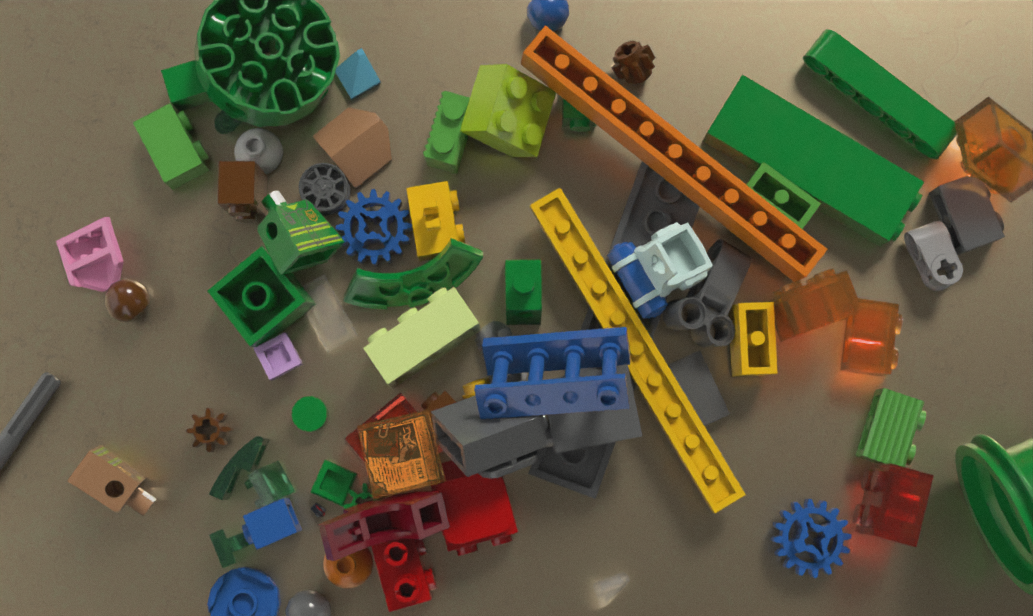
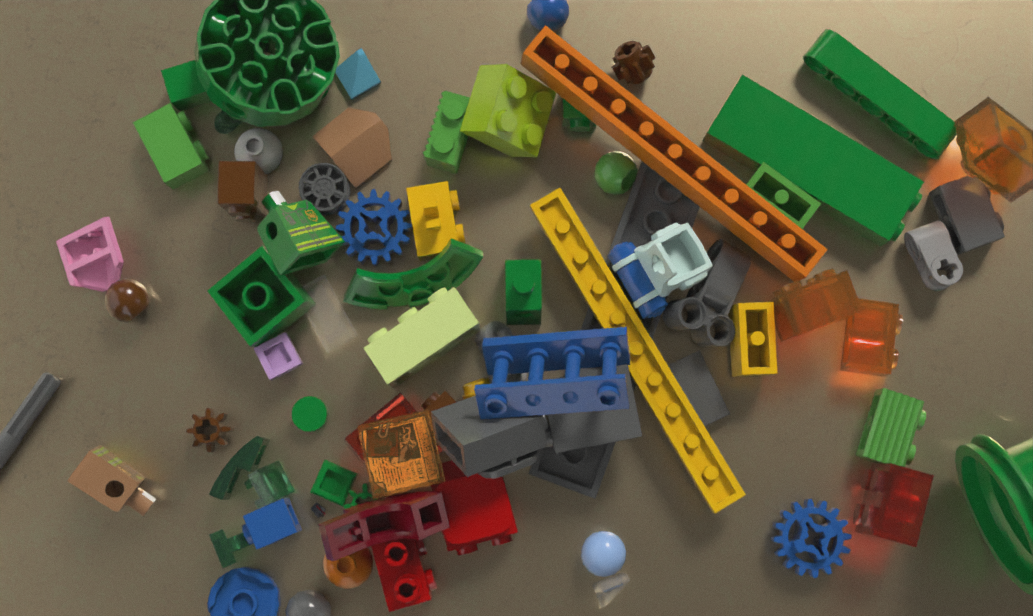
(603, 553): none -> light blue piece
(615, 172): none -> bright green piece

